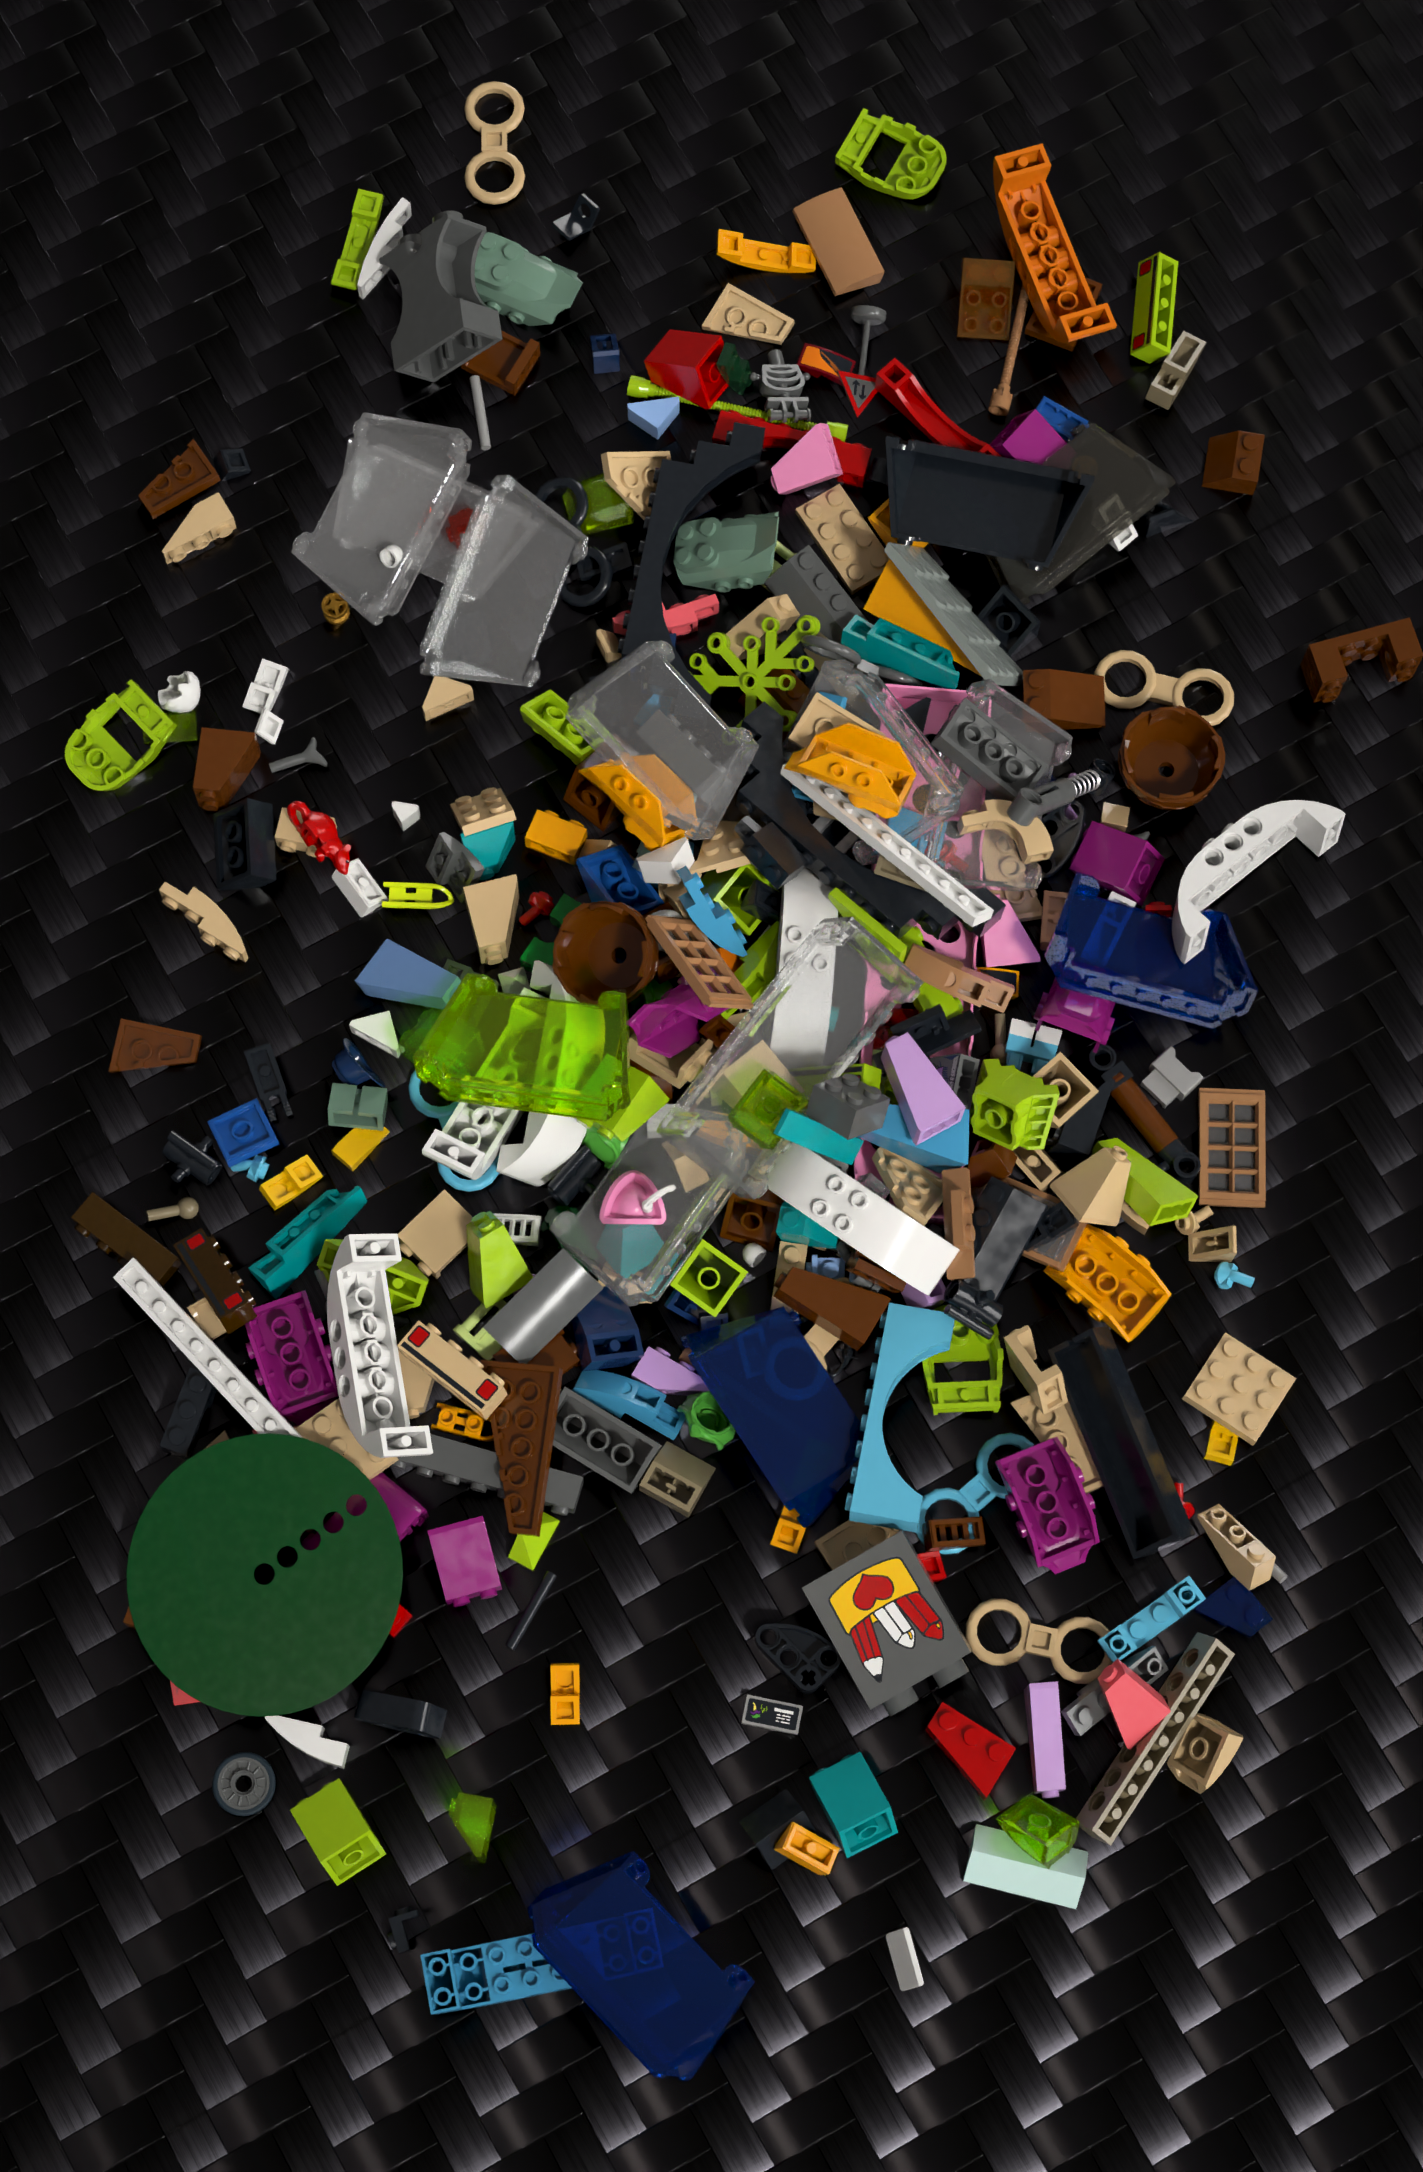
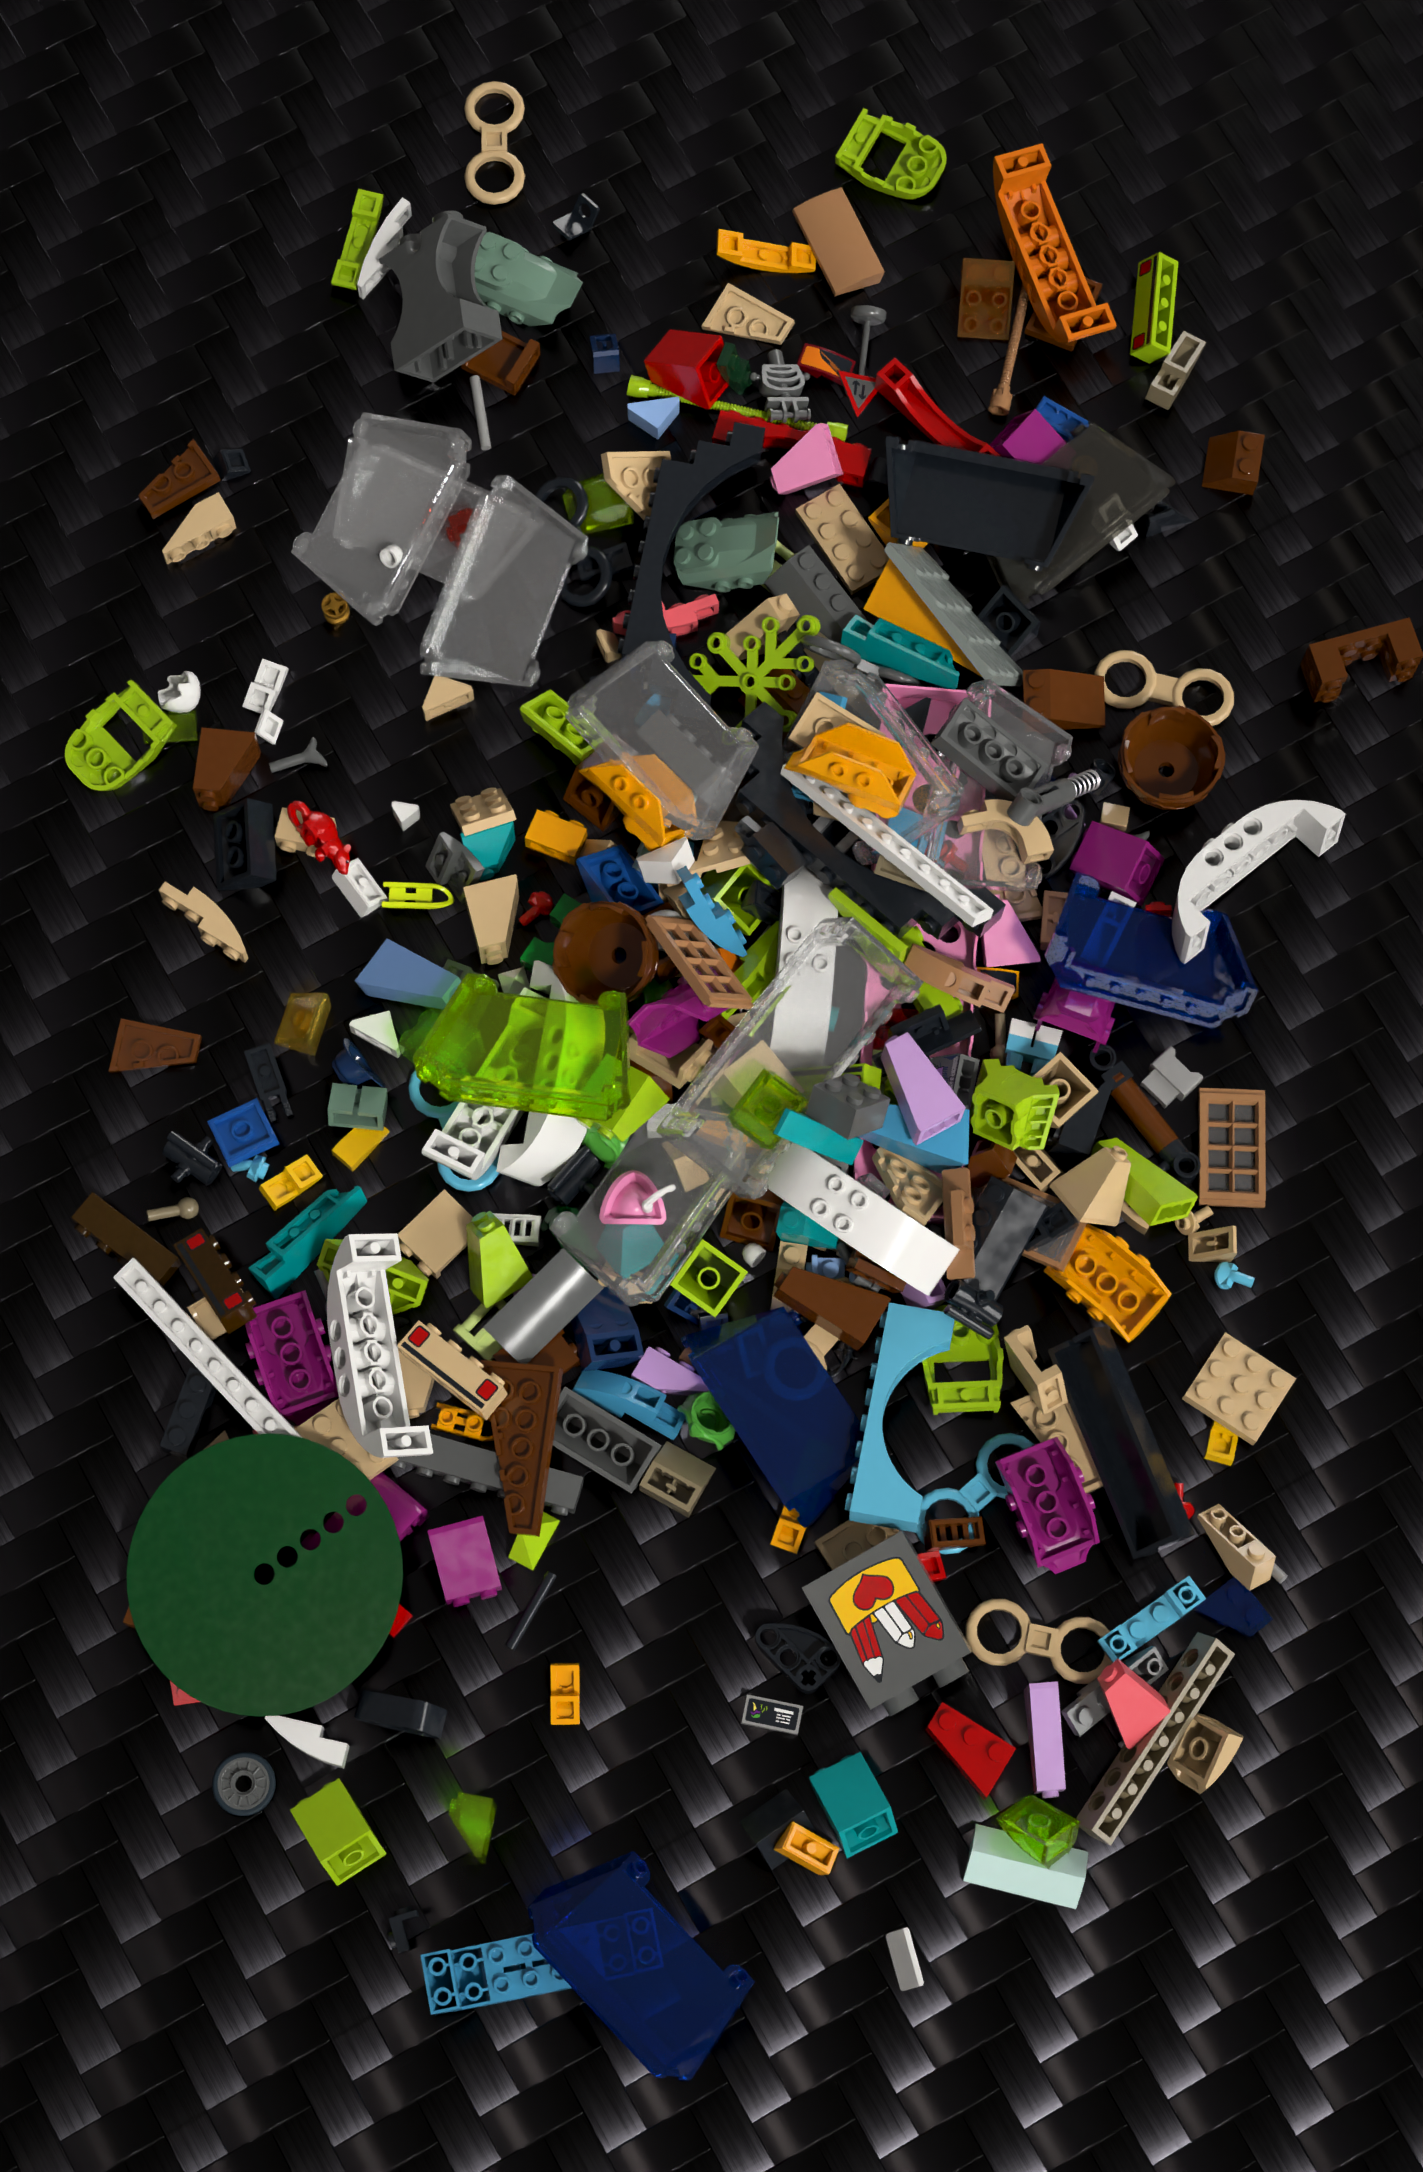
(304, 1022): none -> clear yellow slope

